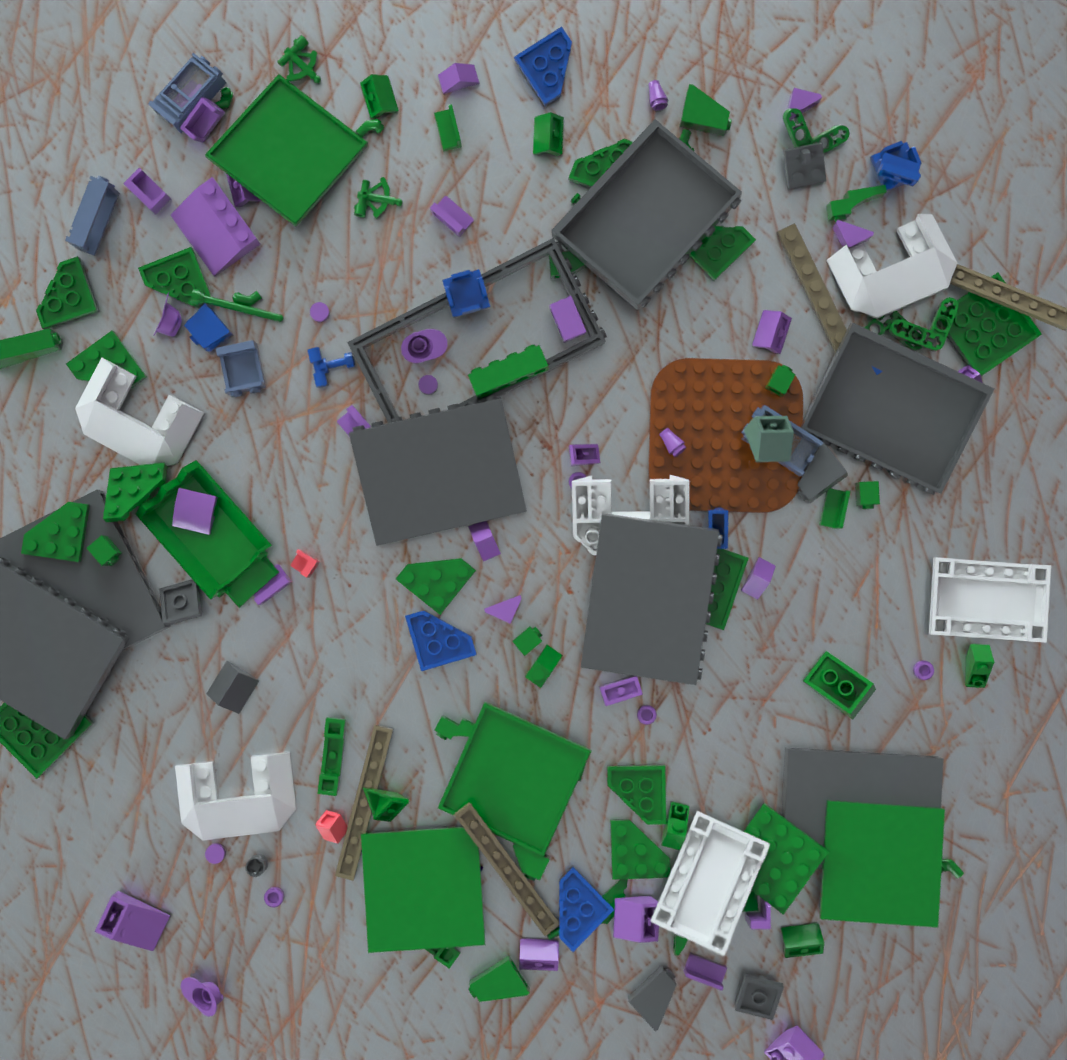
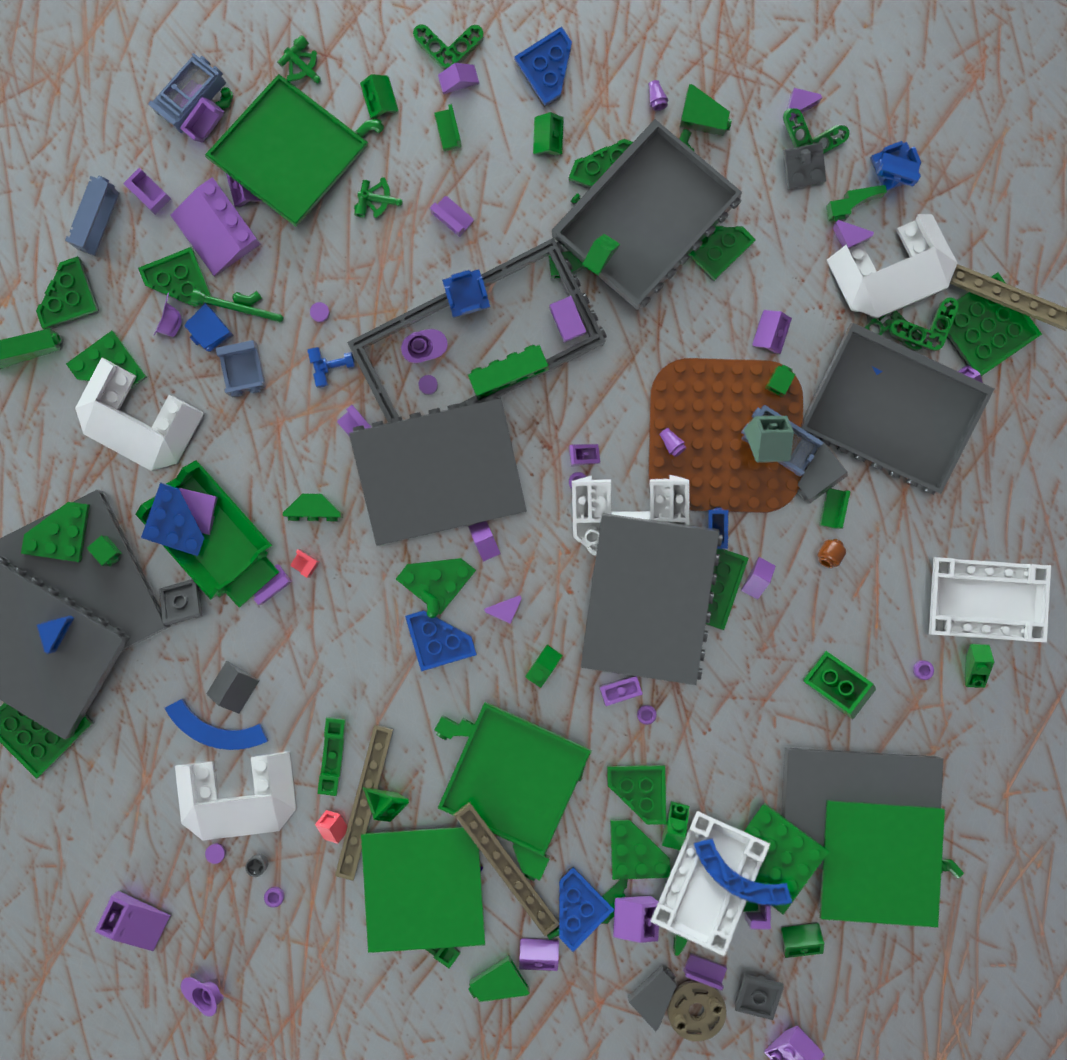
(53, 633): none -> blue slope
(131, 488): green plate -> none
(172, 522): none -> blue plate
(212, 735): none -> blue tile
(313, 507): none -> green slope
(432, 604): none -> green arm
(451, 51): none -> green beam
(528, 640): green brick -> none
(600, 253): none -> green slope
(683, 1021): none -> dark tan piece
(734, 883): none -> blue tile
(813, 284): dark tan plate -> none
(831, 553): none -> dark orange head
(867, 494): green brick -> none

